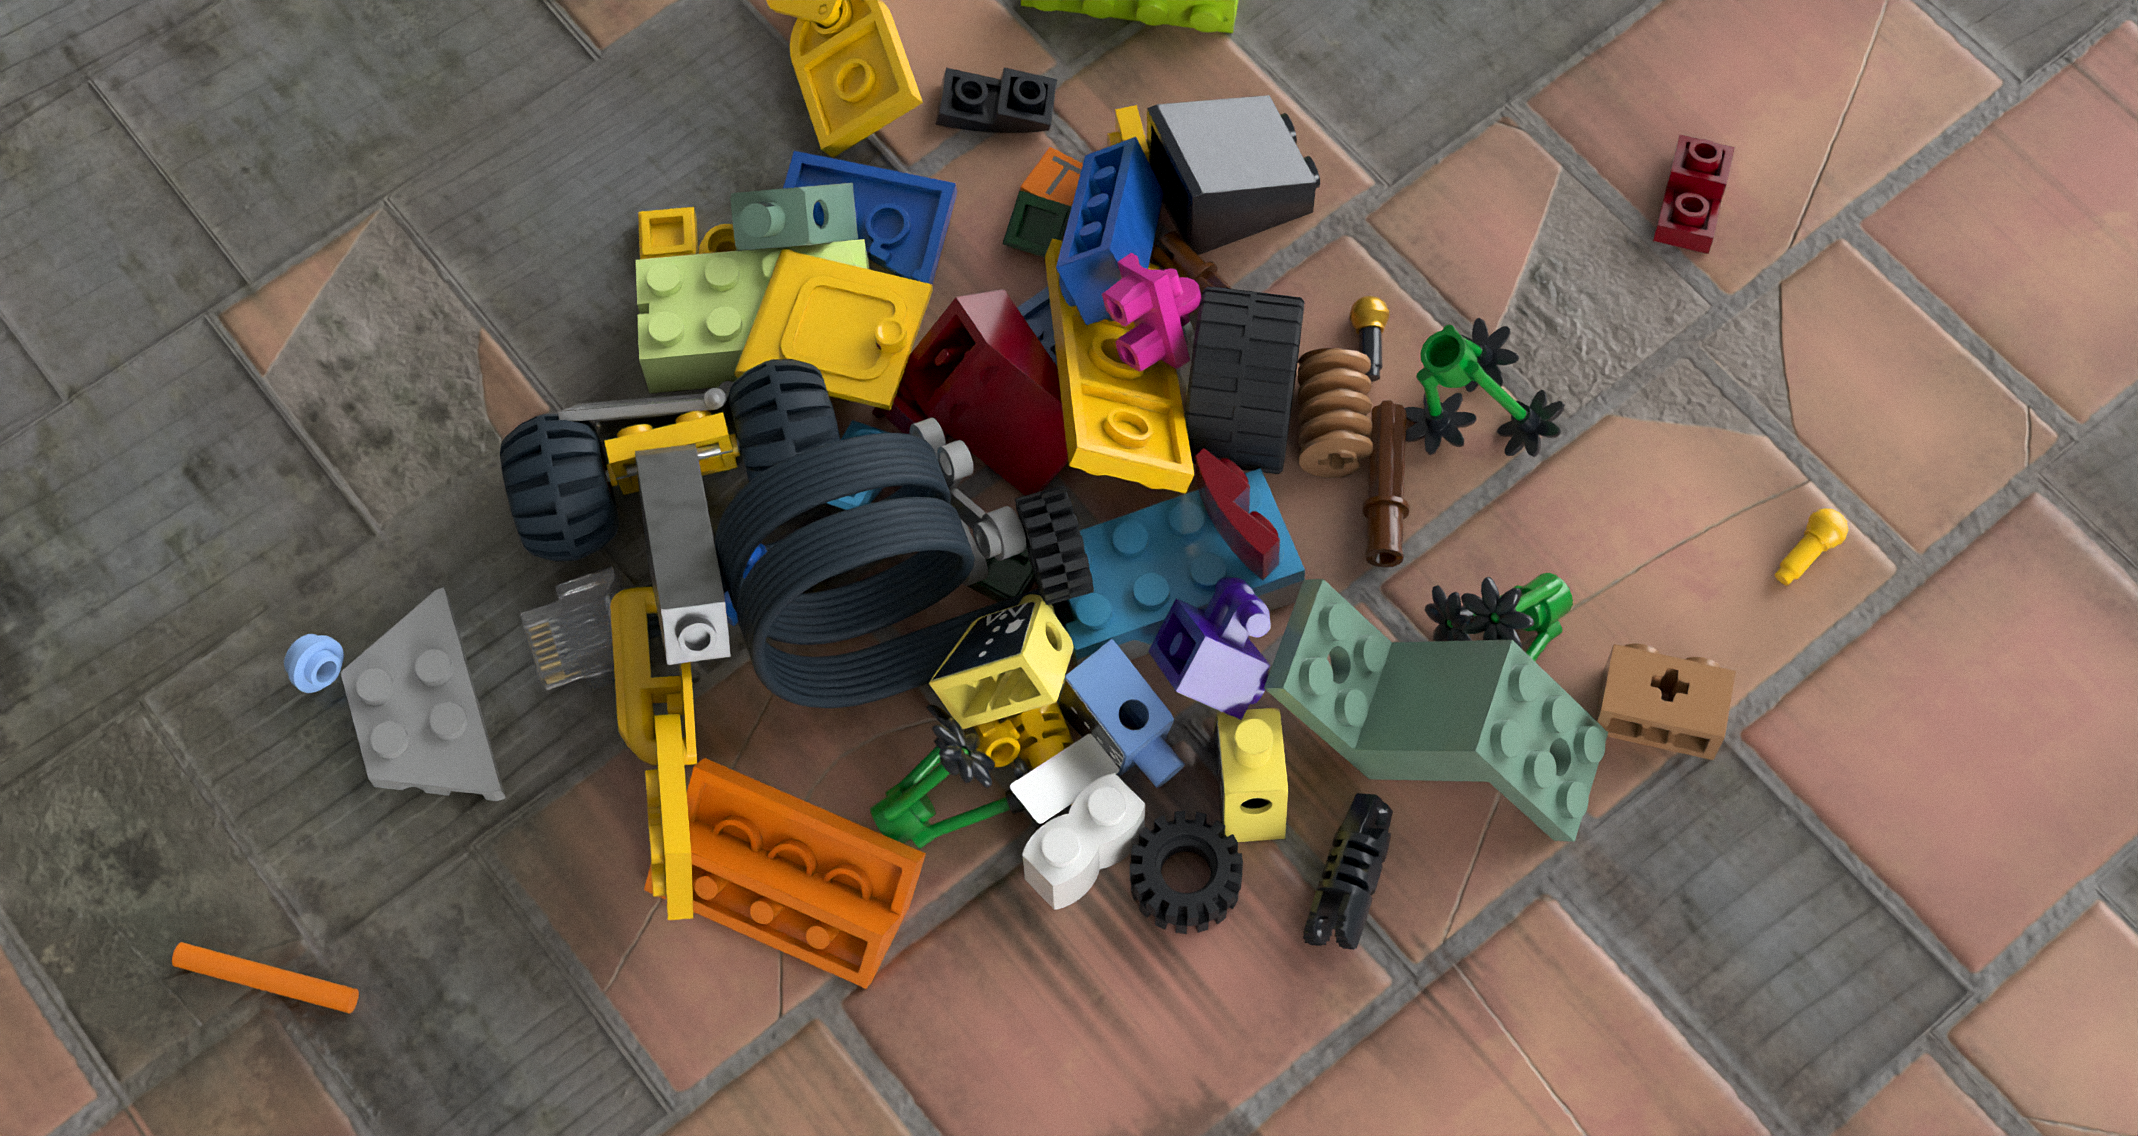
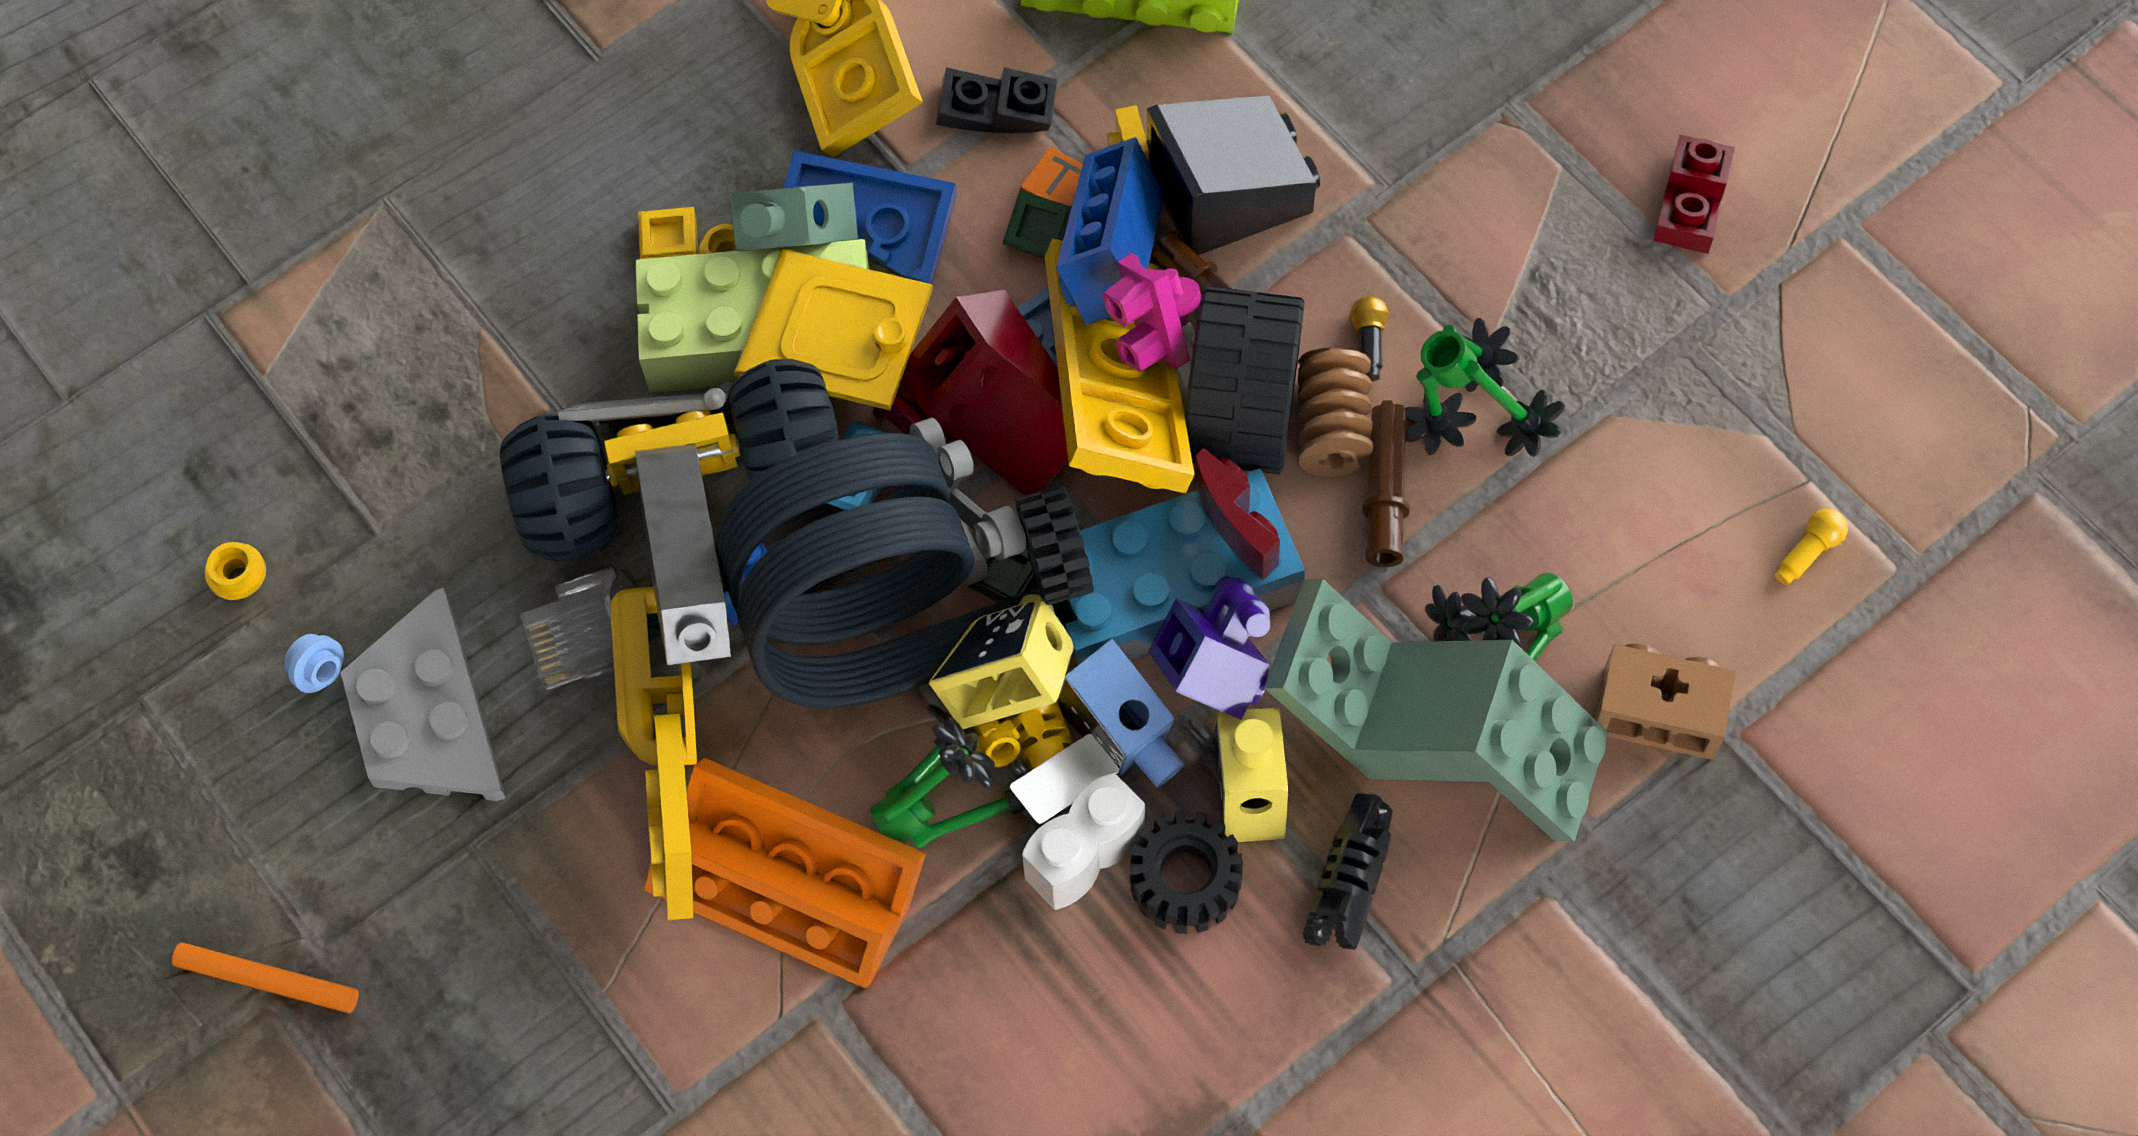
(228, 558): none -> yellow plate

